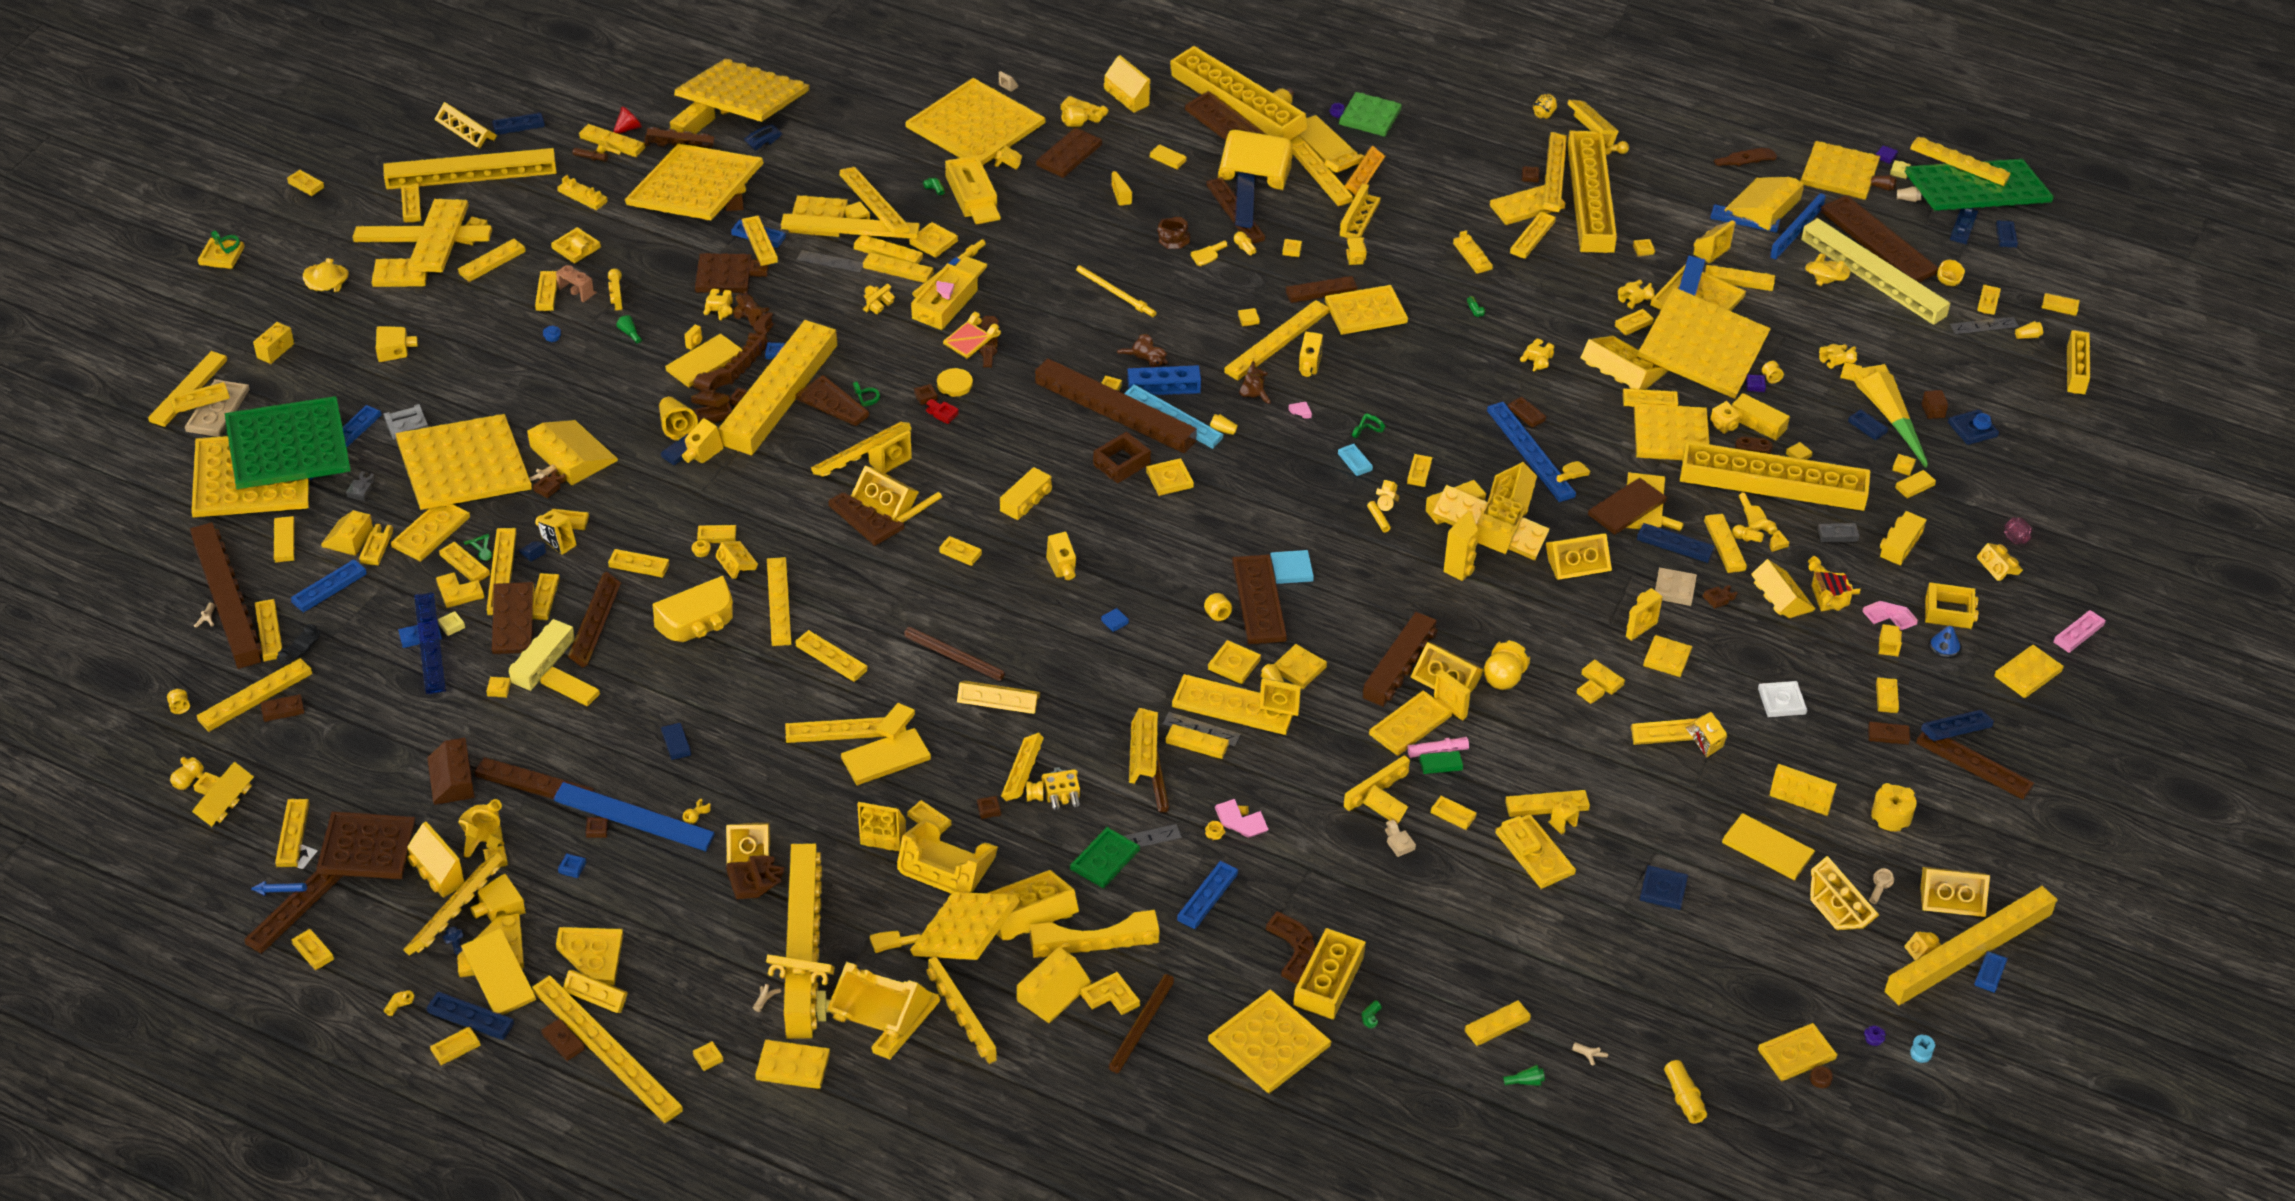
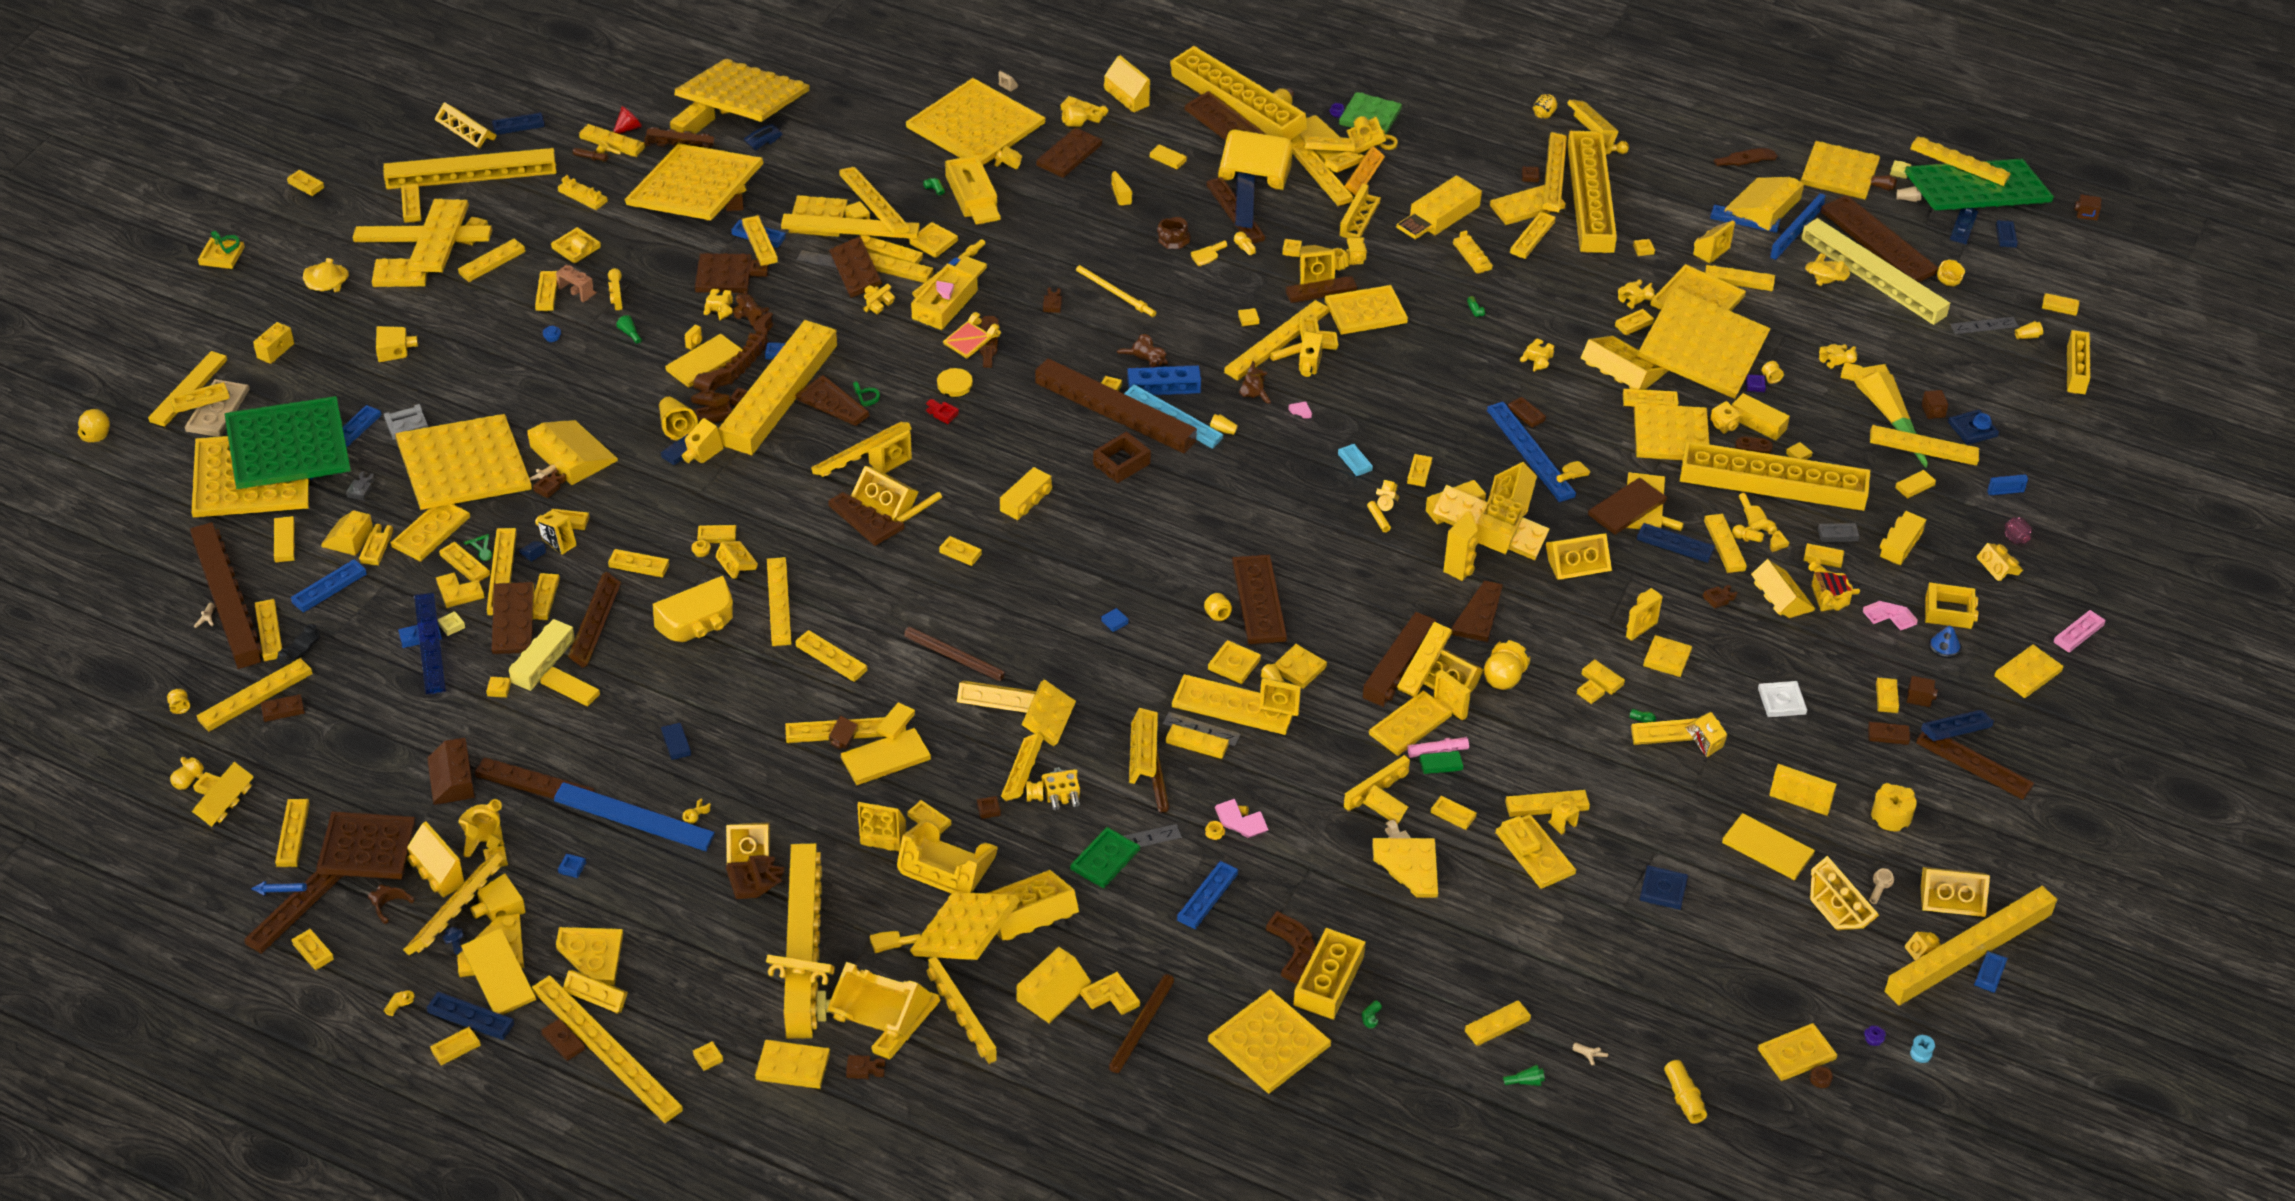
(94, 424): none -> yellow helmet
(305, 856): white sticker -> none
(385, 894): none -> reddish brown helmet
(596, 827): reddish brown tile -> none
(764, 996): tan bar -> none
(843, 733): none -> reddish brown brick
(855, 266): none -> reddish brown plate
(861, 1066): none -> reddish brown plate
(925, 393): reddish brown plate -> none
(1048, 712): none -> yellow plate
(1052, 301): none -> reddish brown plate
(1061, 562): yellow torso -> none
(1135, 930): yellow arch -> none
(1169, 476): yellow plate -> none
(1286, 352): none -> yellow piece
(1291, 567): medium azure tile -> none
(1310, 324): none -> yellow plate
(1316, 264): none -> yellow slope
(1329, 143): none -> yellow tile
(1341, 259): none -> yellow piece
(1358, 429): green piece -> none
(1366, 133): none -> yellow plate
(1389, 147): none -> yellow piece
(1409, 862): none -> yellow plate
(1424, 659): none -> yellow plate
(1441, 208): none -> yellow piece
(1479, 614): none -> reddish brown wing
(1644, 717): none -> green arm
(1676, 586): tan plate -> none
(1692, 275): blue tile -> none
(1827, 555): none -> yellow tile
(1868, 424): dark blue tile -> none
(1887, 154): dark purple tile -> none
(1890, 640): yellow window -> none
(1904, 464): yellow plate -> none
(1921, 691): none -> reddish brown brick
(1924, 445): none -> yellow plate
(1988, 299): yellow plate -> none
(2007, 484): none -> blue tile
(2088, 207): none -> reddish brown brick

